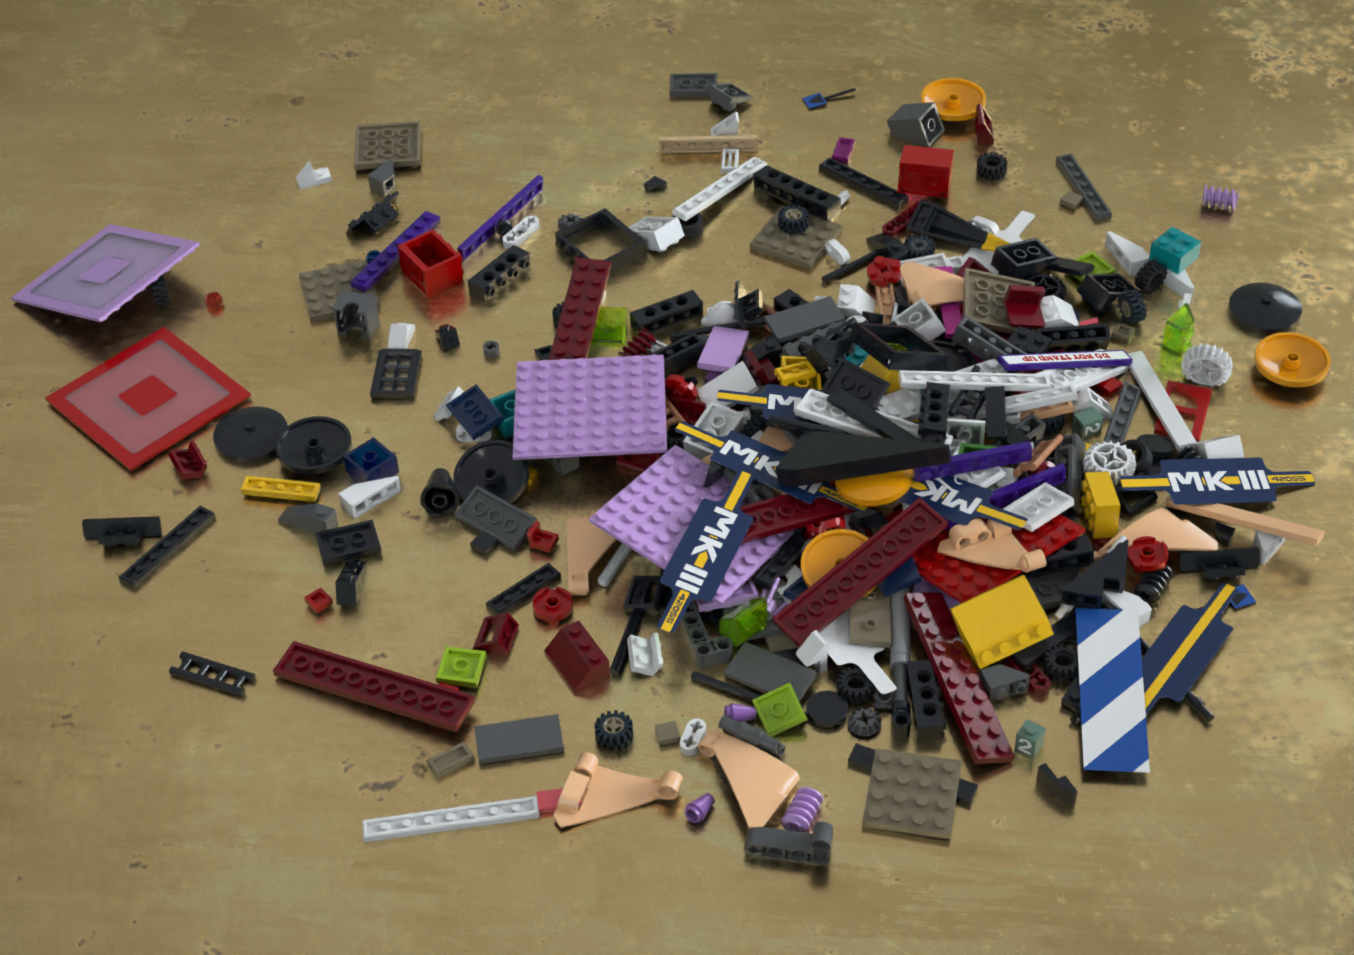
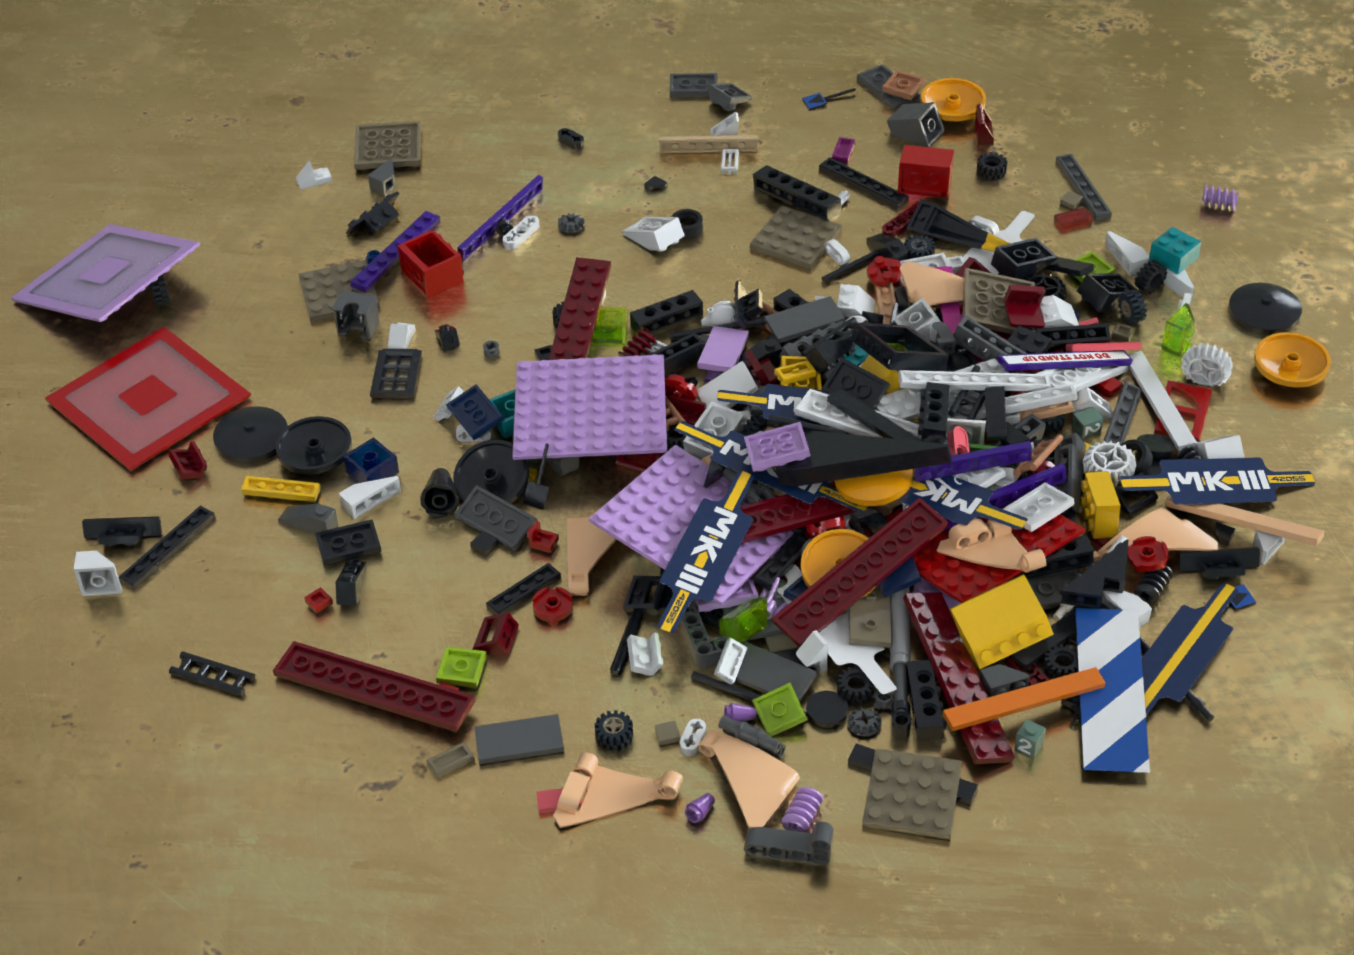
(96, 574): none -> white slope
(213, 300): clear red plate -> none
(450, 819): white tile -> none
(499, 273): black brick -> none
(535, 492): none -> black piece
(571, 138): none -> black beam
(577, 657): dark red slope -> none
(602, 218): black window -> none
(613, 565): white axle -> none
(718, 189): white tile -> none
(730, 661): none -> white plate
(777, 447): none -> lavender plate
(793, 219): black wheel -> none
(875, 79): none -> dark grey tile
(903, 85): none -> nougat plate
(943, 337): none -> dark grey leg
(958, 441): none -> coral piece
(1023, 699): none -> orange tile
(1058, 787): black slope -> none
(1073, 218): none -> clear red tile
(1104, 346): none -> coral tile

